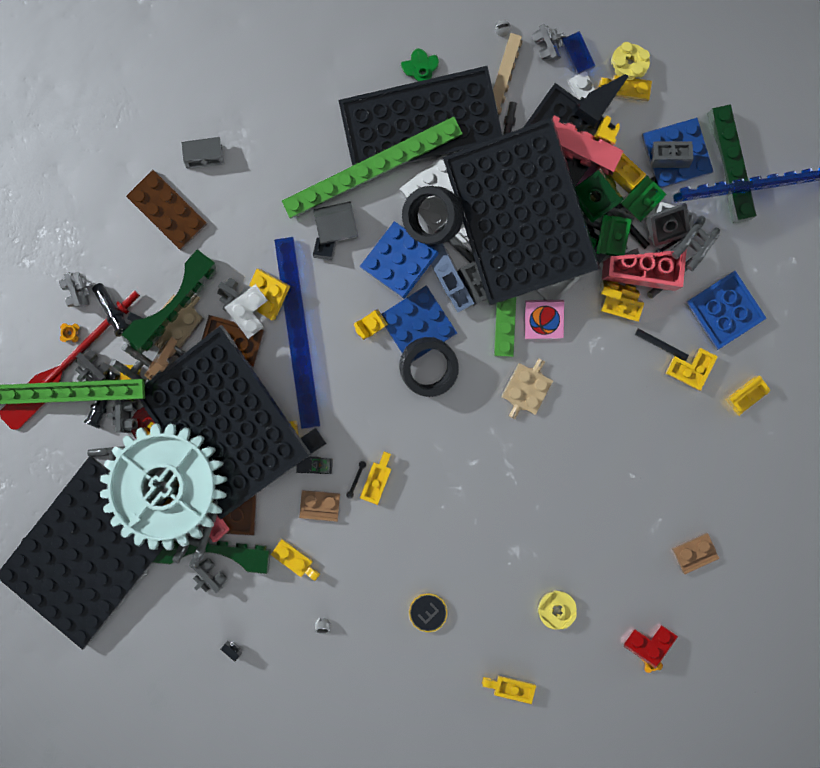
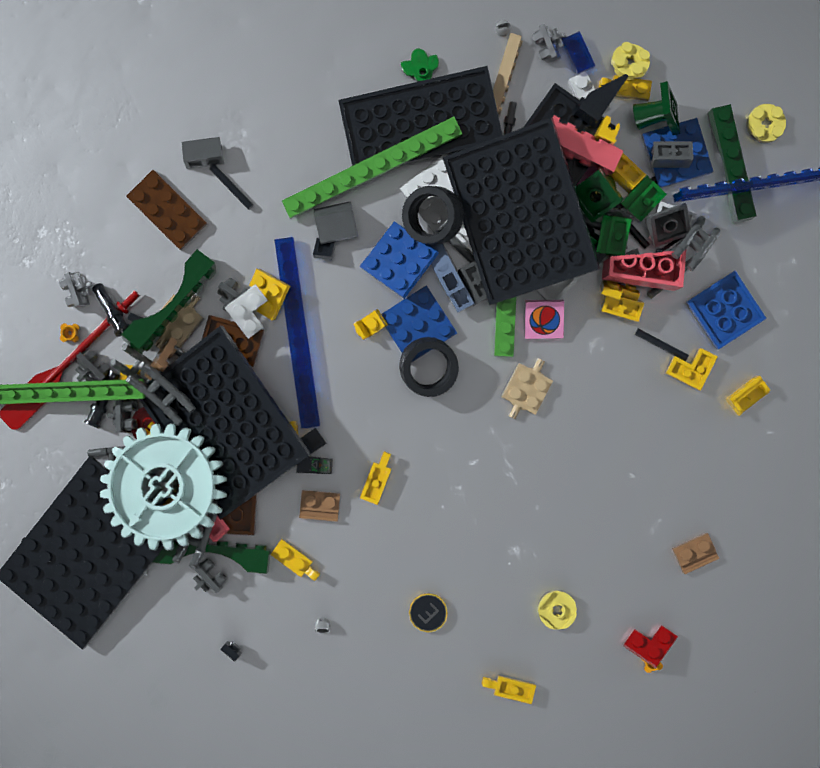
(162, 404): none -> dark grey piece
(227, 182): none -> black bar
(350, 494): black hinge -> none
(659, 111): none -> dark green plant
(760, 132): none -> light yellow plate

